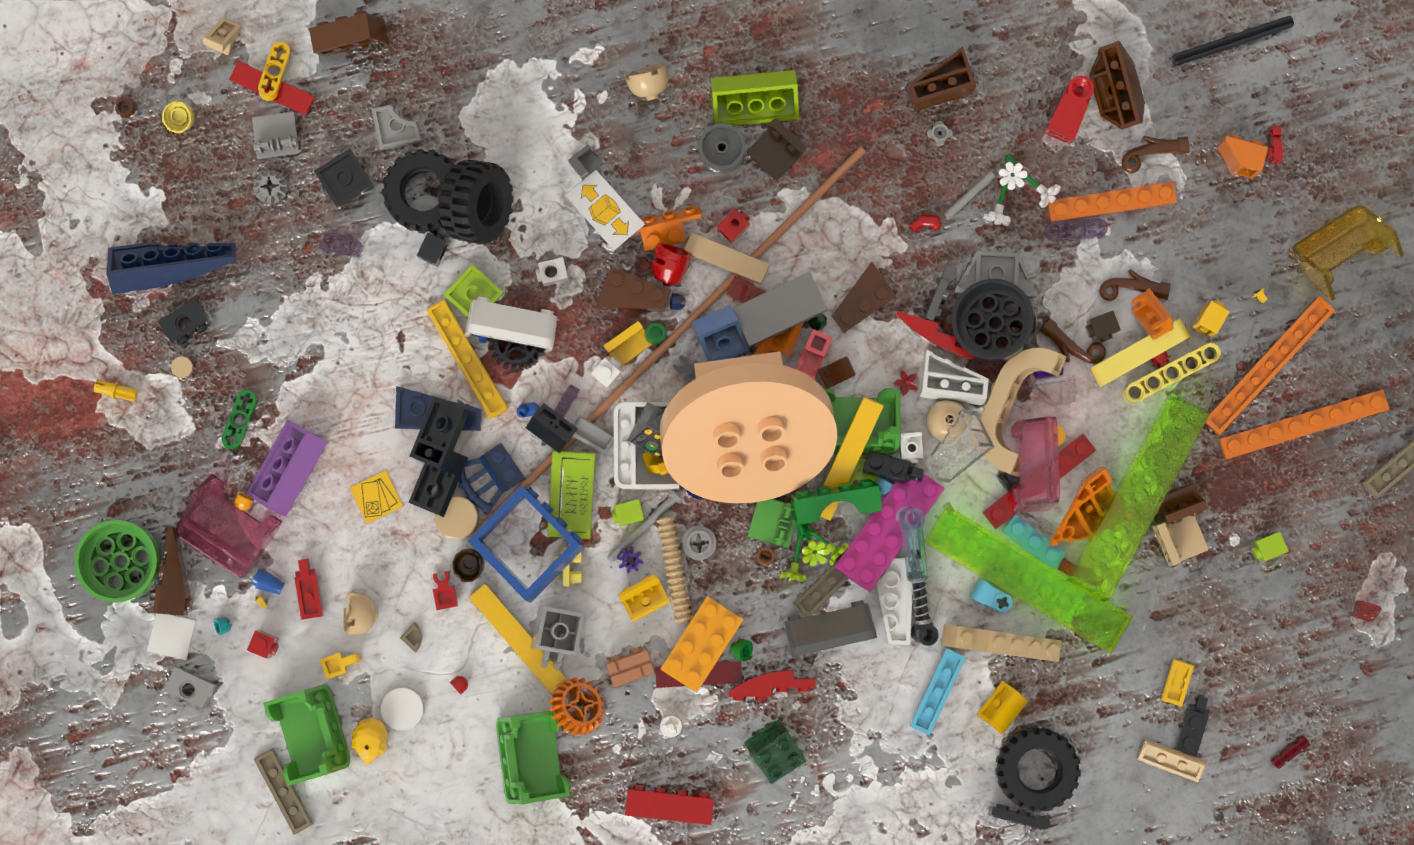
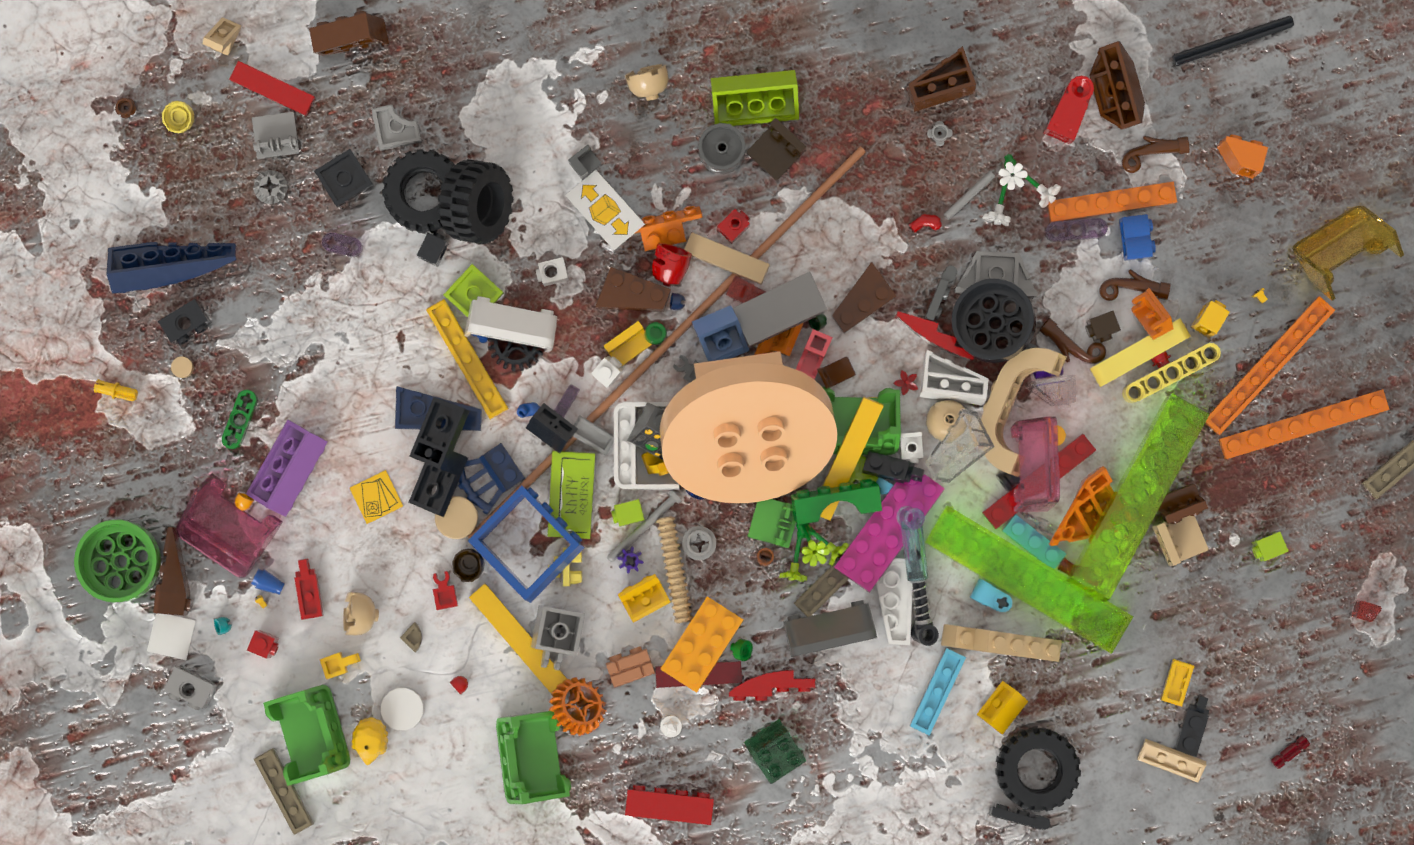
(277, 79): yellow beam -> none
(1136, 237): none -> blue brick
(1274, 150): red plate -> none

